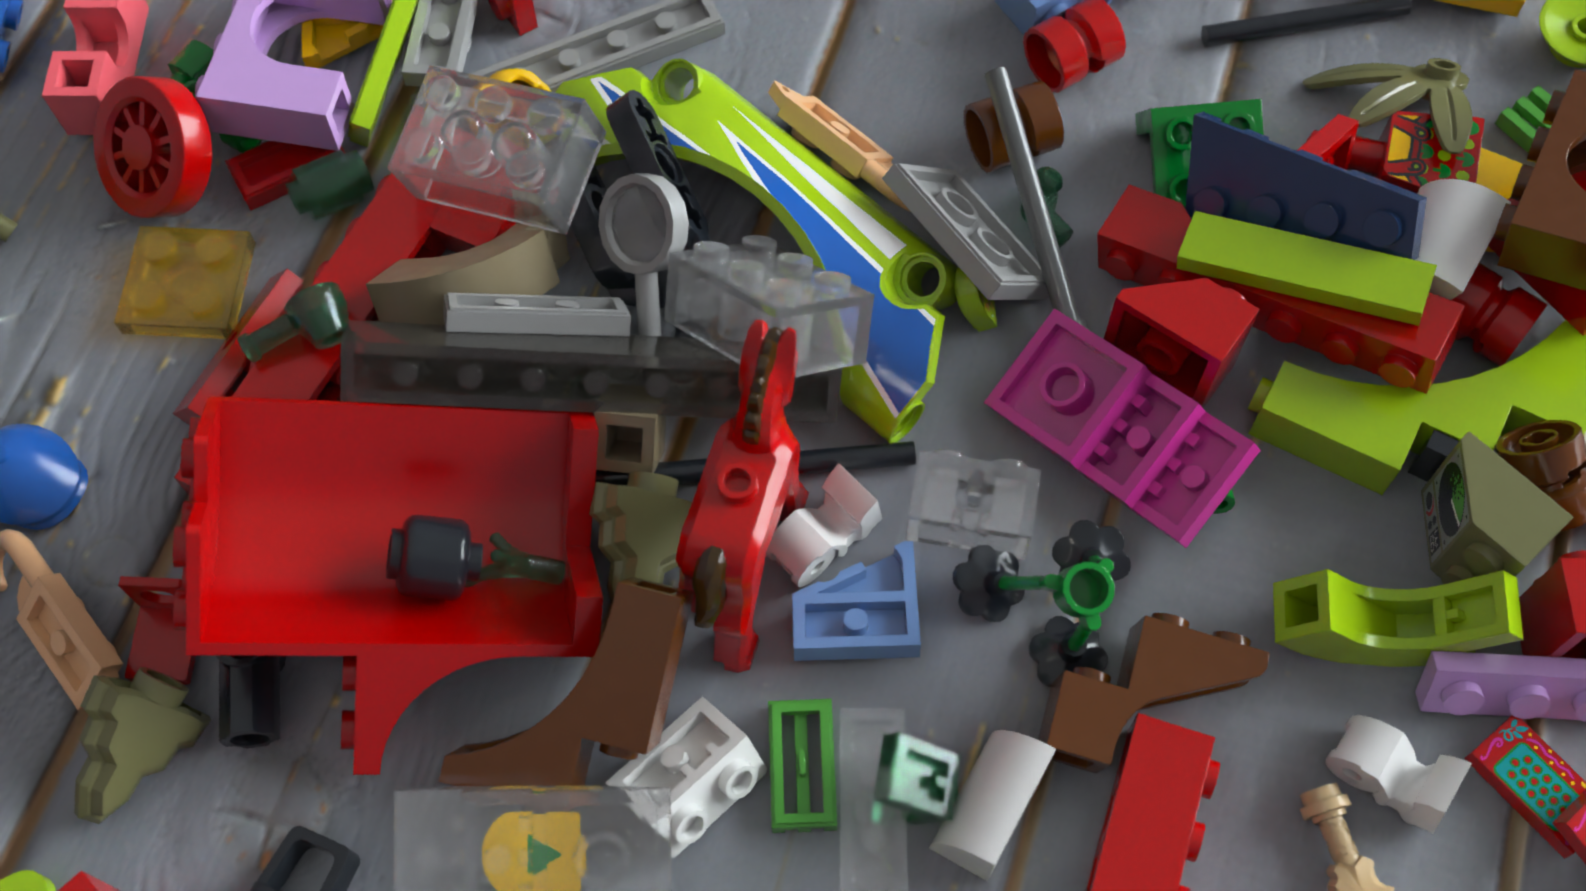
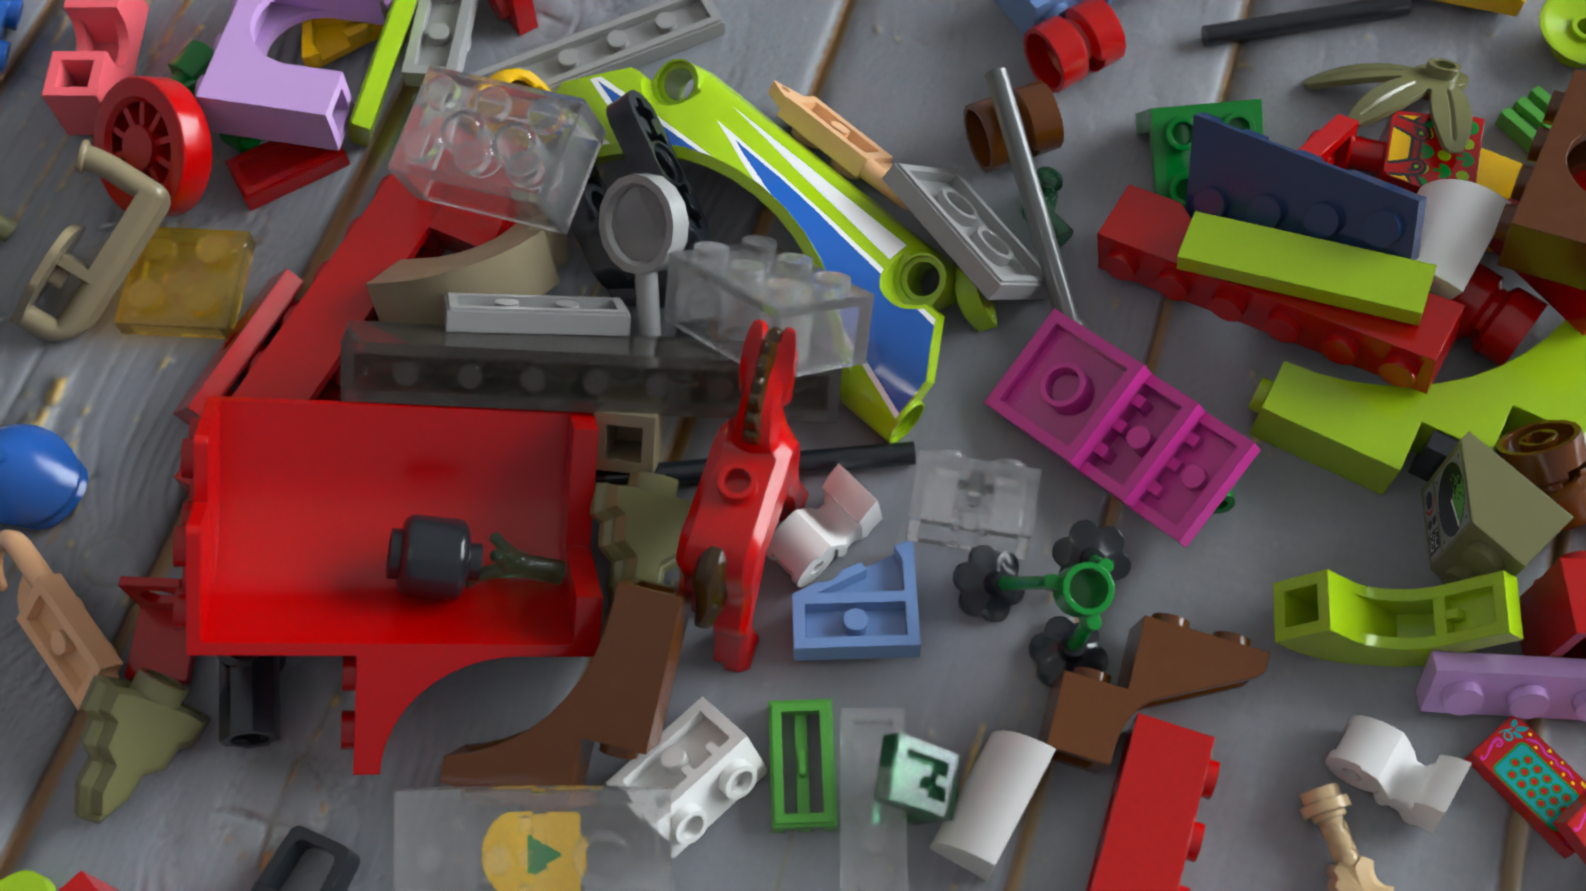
(111, 264): none -> dark tan piece
(315, 313): bar -> none
(329, 184): clear green brick -> none
(1183, 332): red slope -> none

